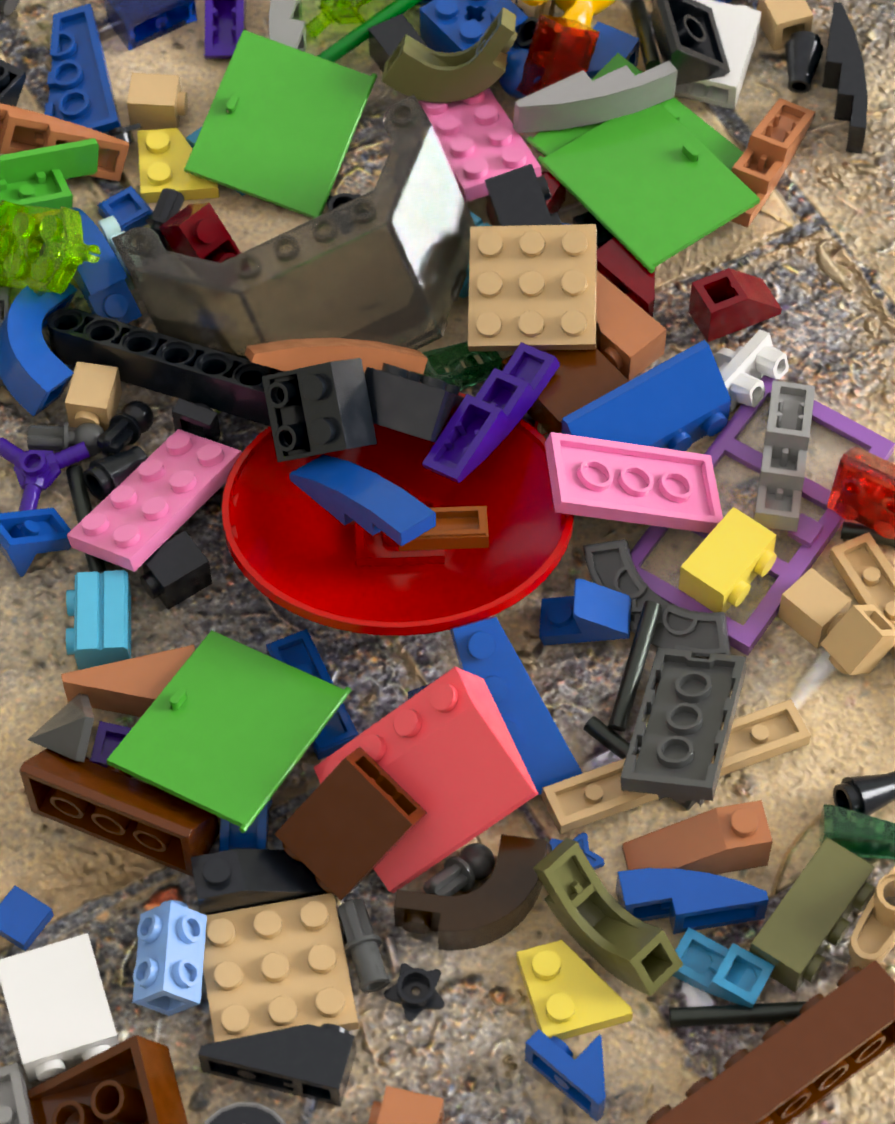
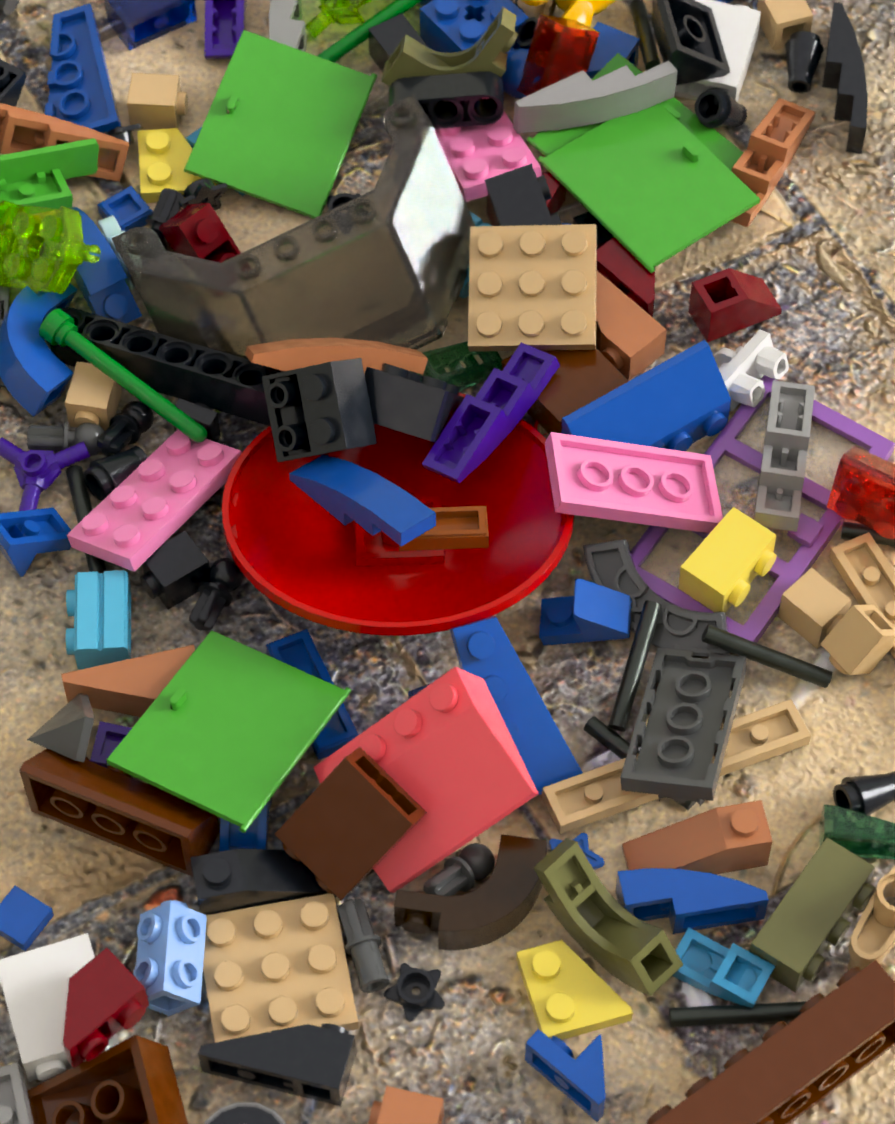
(60, 329): none -> green piece
(99, 1004): none -> dark red slope
(203, 192): none -> black plate
(215, 594): none -> black axle
(464, 96): none -> black beam
(719, 109): none -> black cone
(766, 656): none -> pearl dark grey bar

